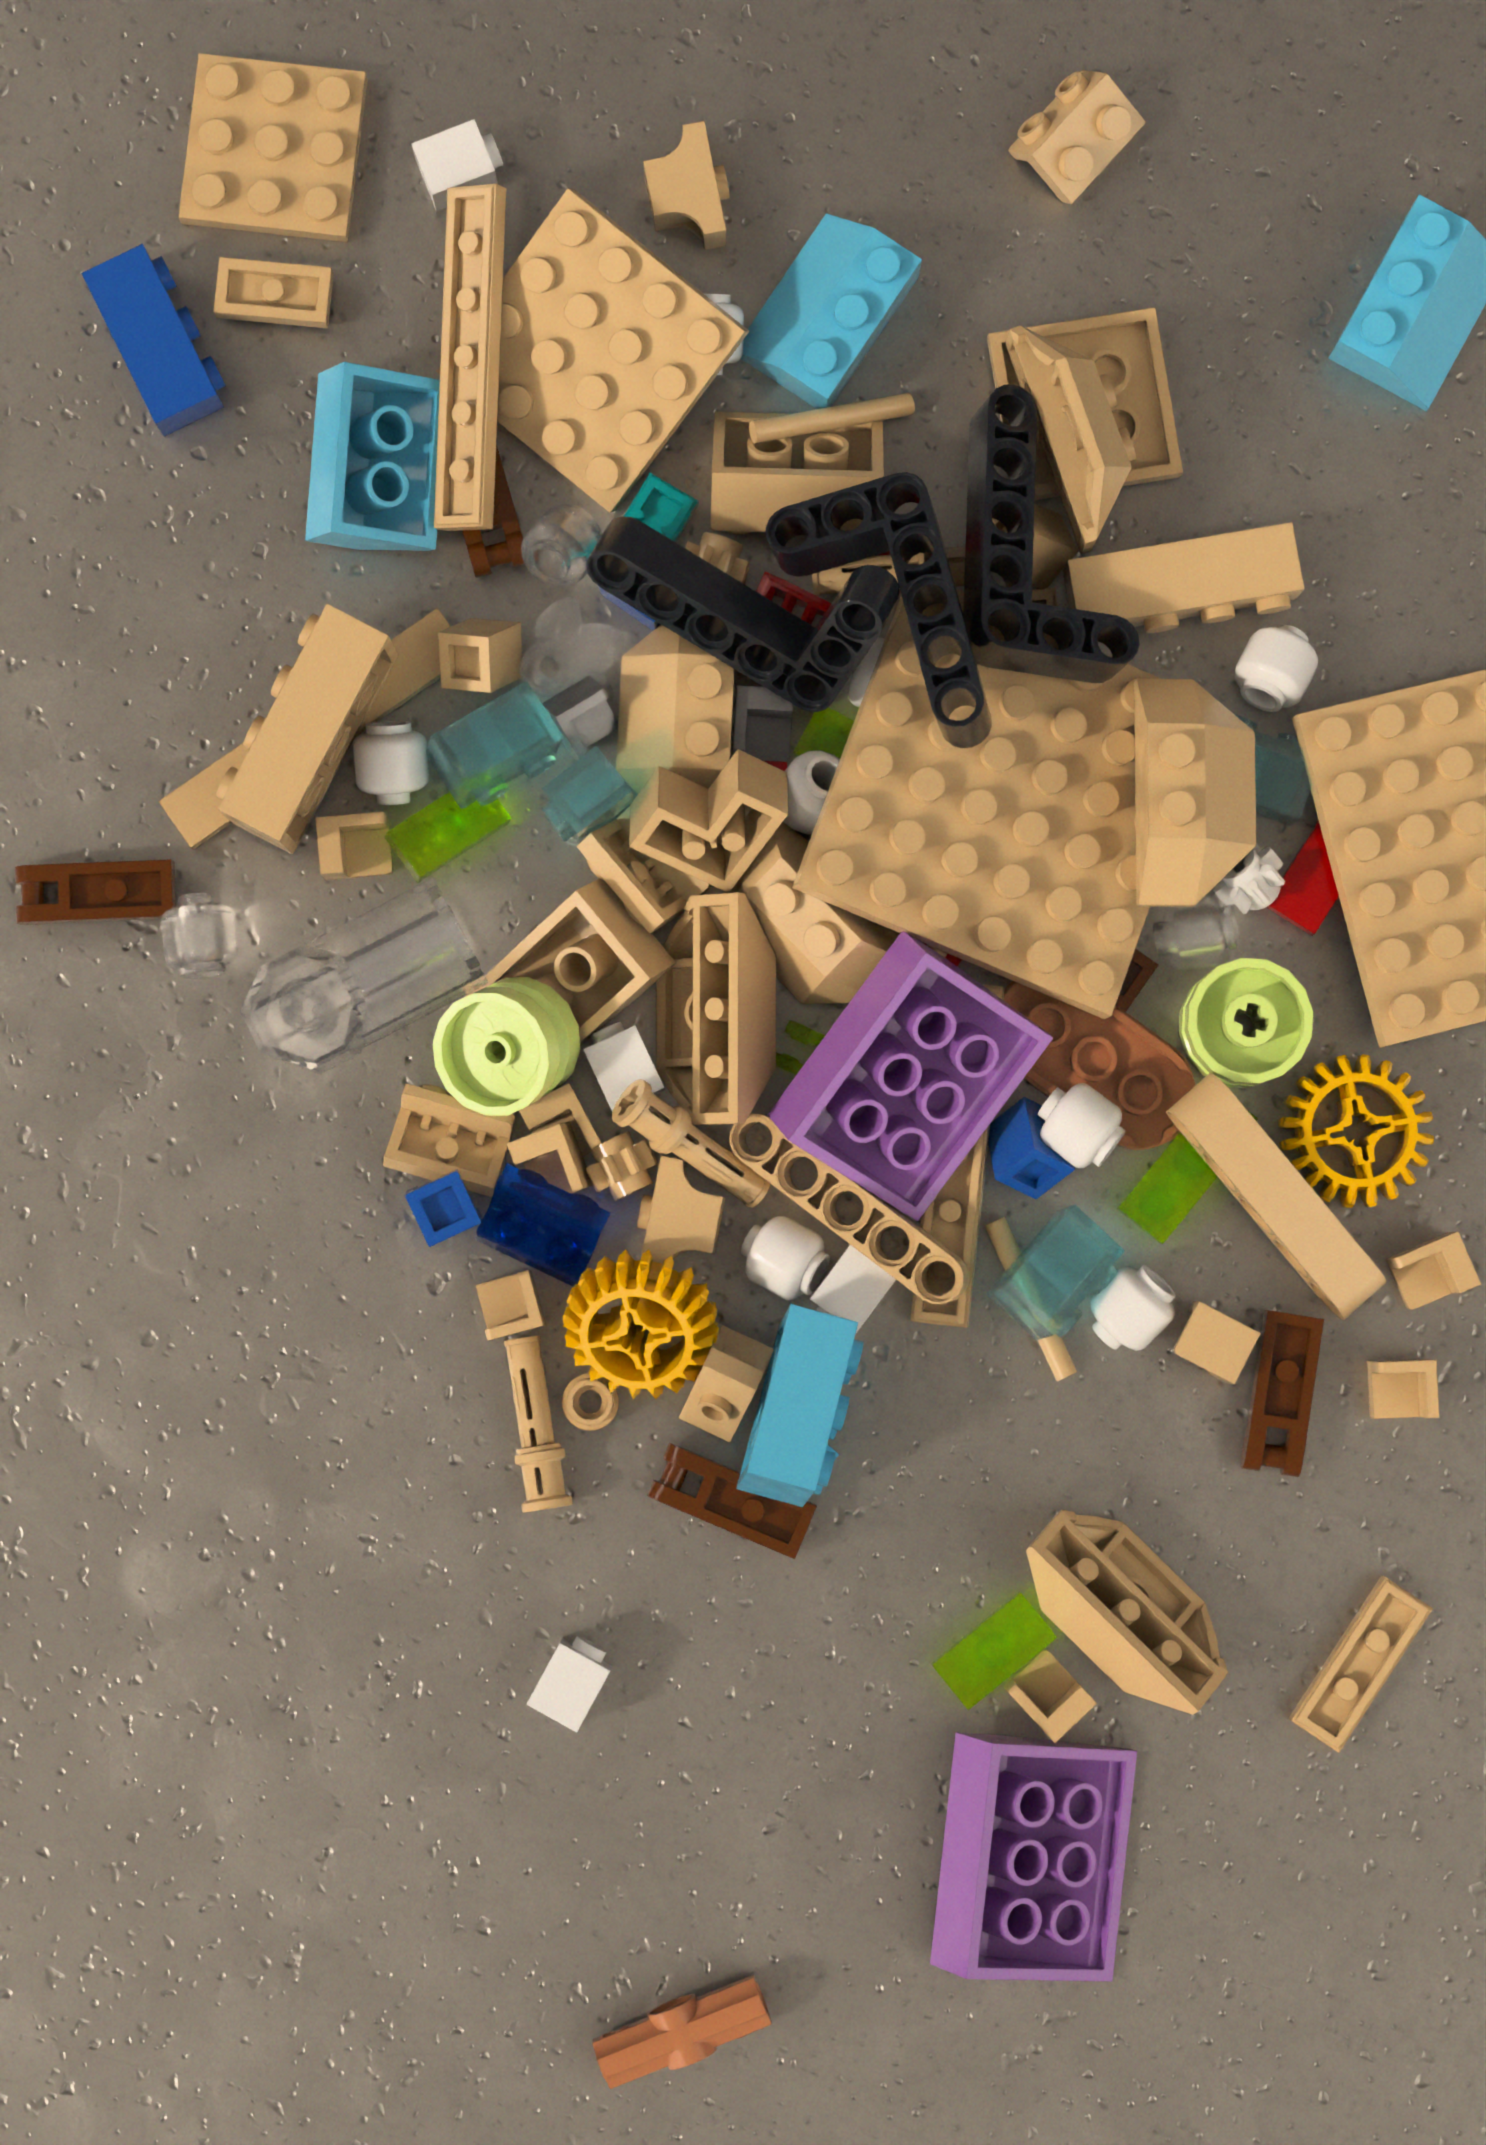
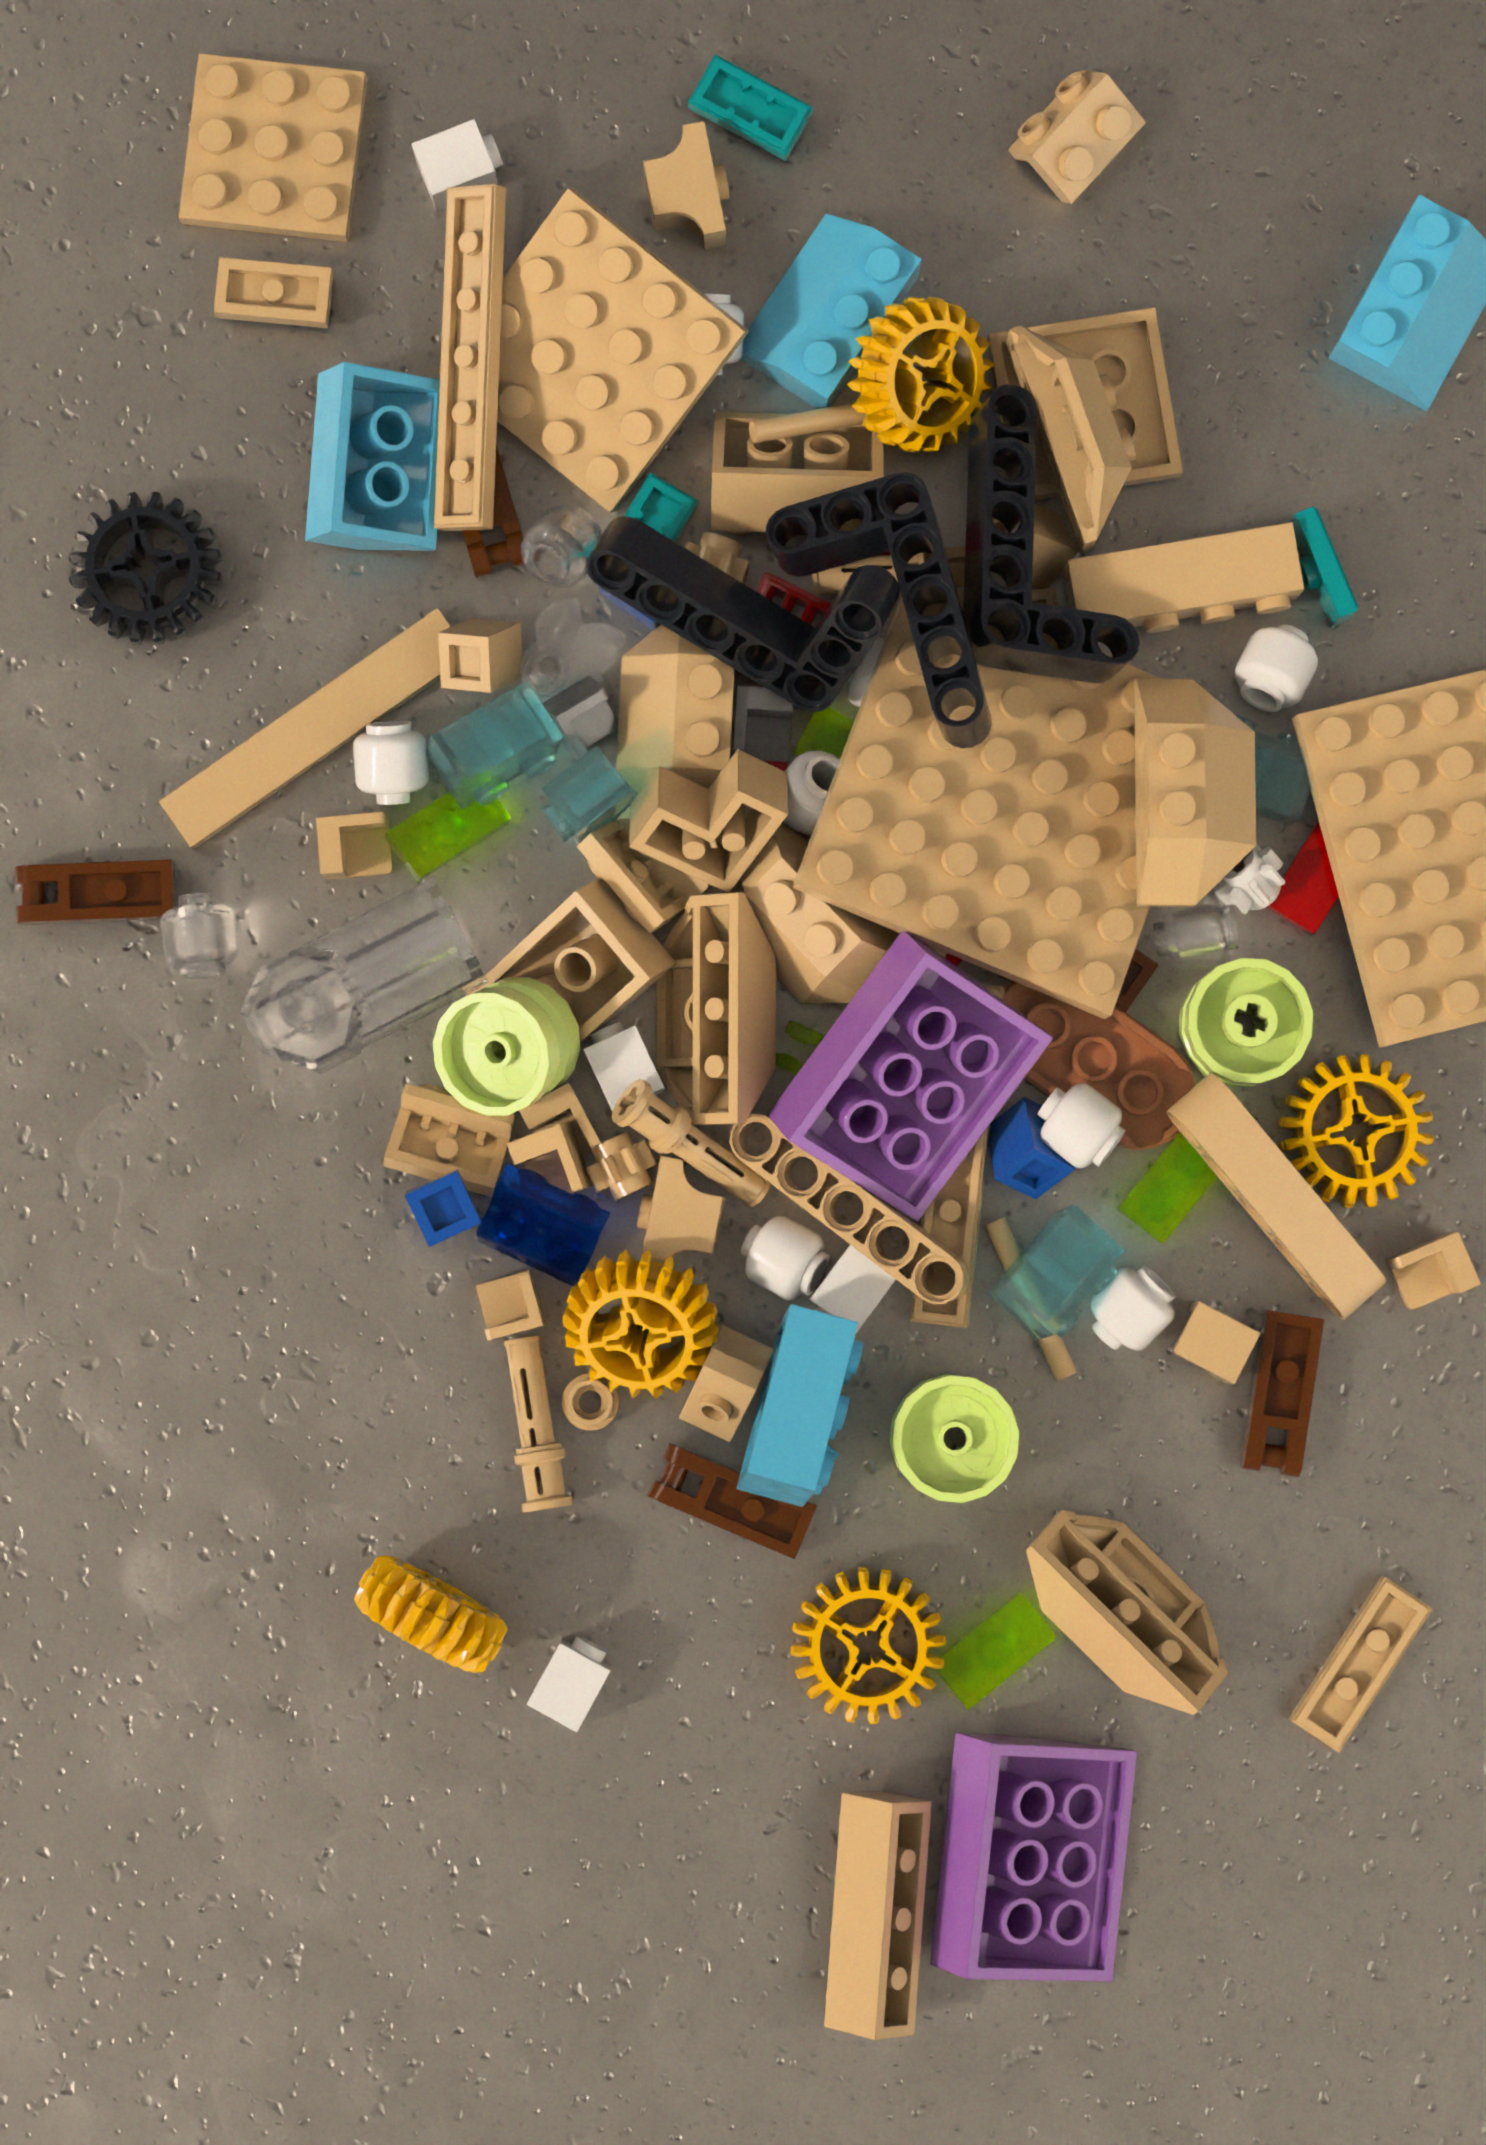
(121, 570): none -> black gear
(155, 338): blue brick -> none
(307, 728): tan brick -> none
(430, 1614): none -> yellow gear
(681, 2032): nougat piece -> none
(750, 107): none -> teal plate
(842, 1686): none -> yellow gear
(873, 1909): none -> tan brick
(894, 390): none -> yellow gear
(920, 1447): none -> yellowish green wheel
(1049, 1695): tan panel -> none
(1322, 568): none -> teal plate
(1403, 1388): tan panel -> none

